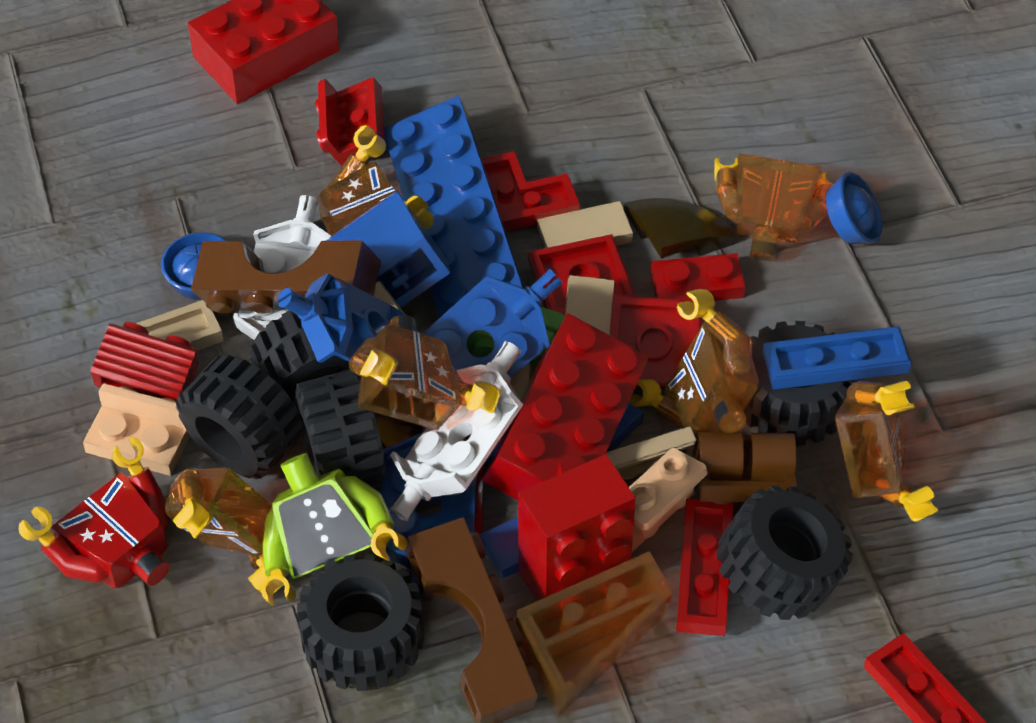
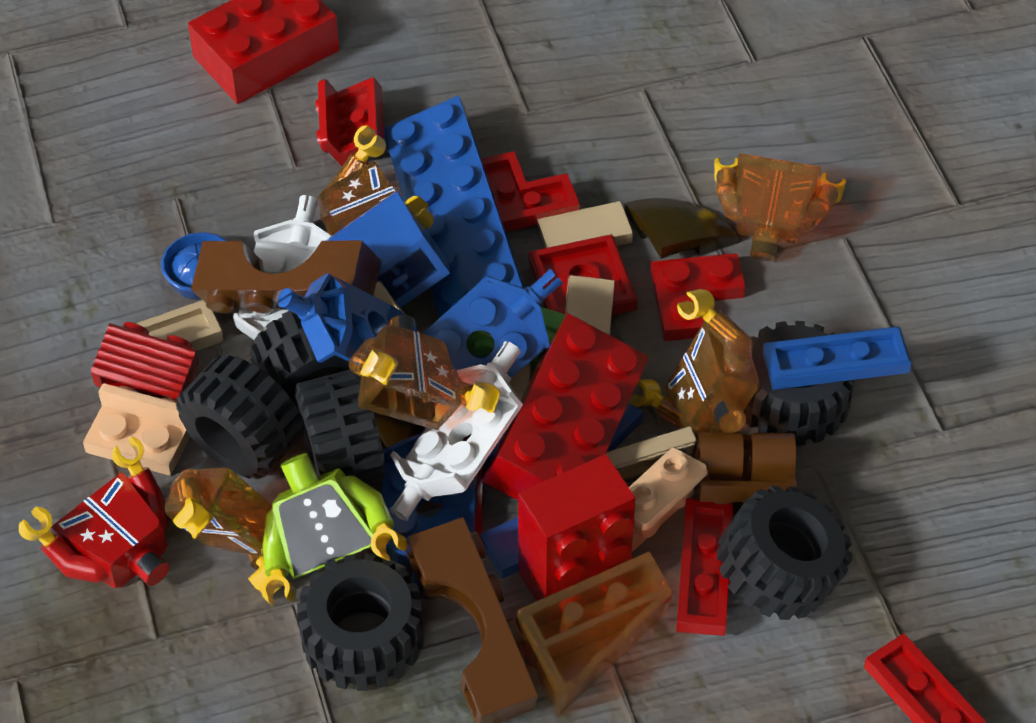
(655, 330): red plate -> none
(854, 210): blue hat -> none
(876, 446): clear orange torso -> none

